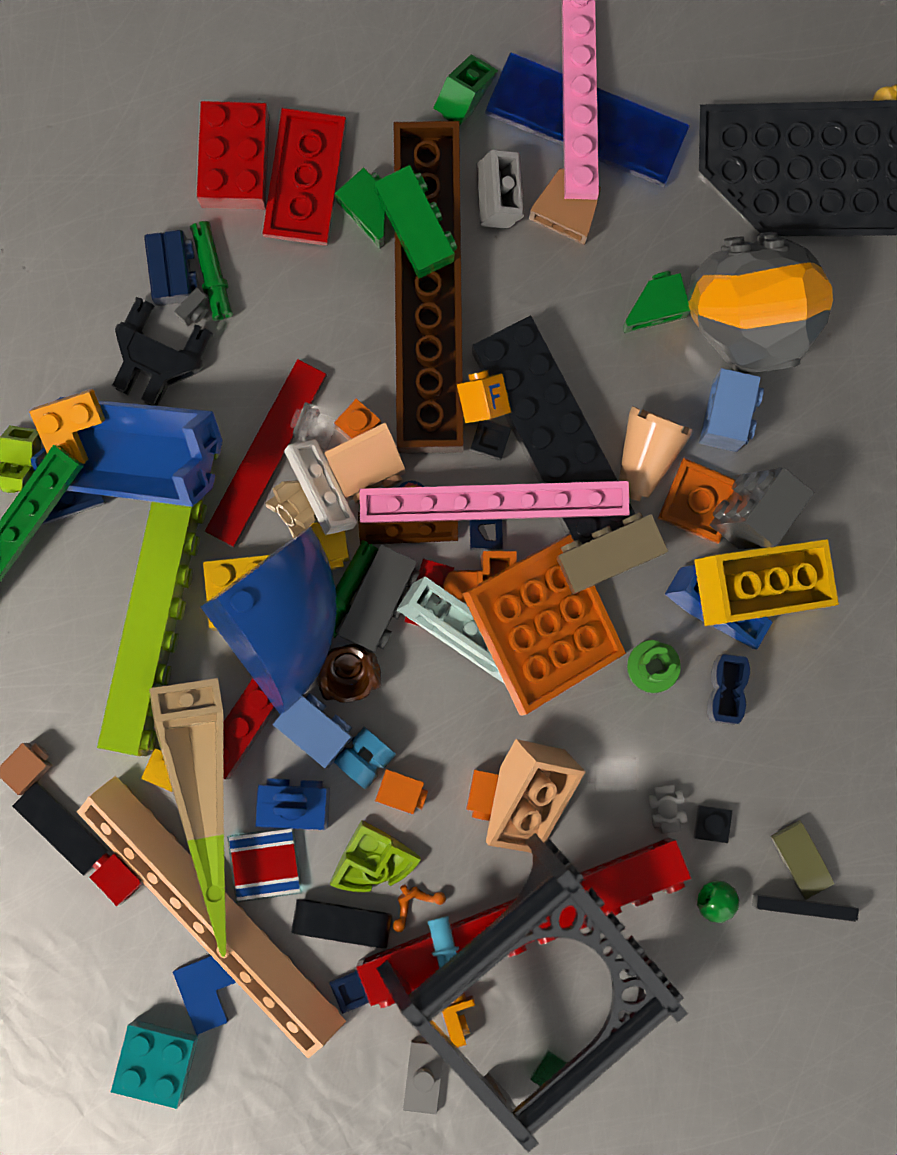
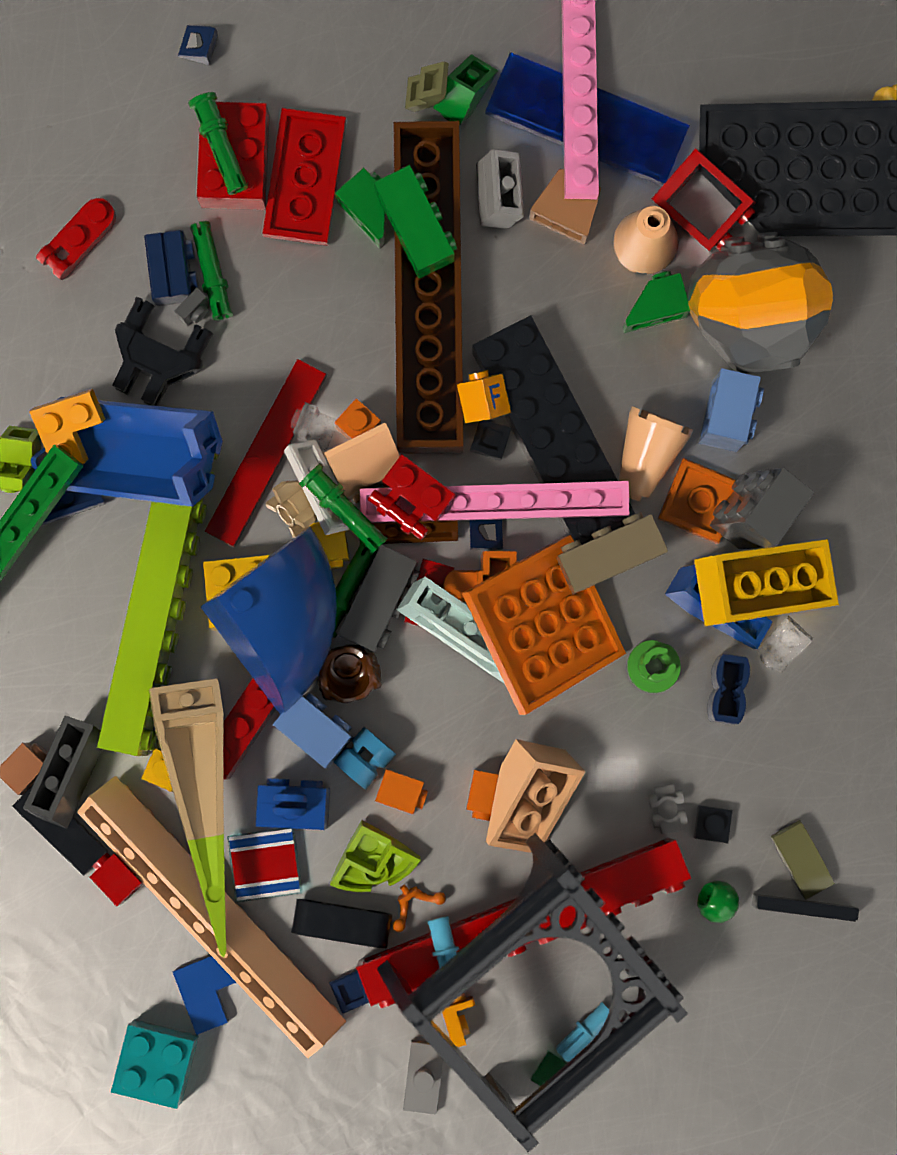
(64, 772): none -> dark grey brick
(78, 237): none -> red plate
(198, 44): none -> dark blue slope
(214, 129): none -> green pin
(332, 497): none -> green pin
(419, 489): none -> red plate
(427, 88): none -> olive slope
(583, 1033): none -> medium azure axle
(646, 240): none -> light nougat cone
(680, 179): none -> red window
(784, 645): none -> clear bracket

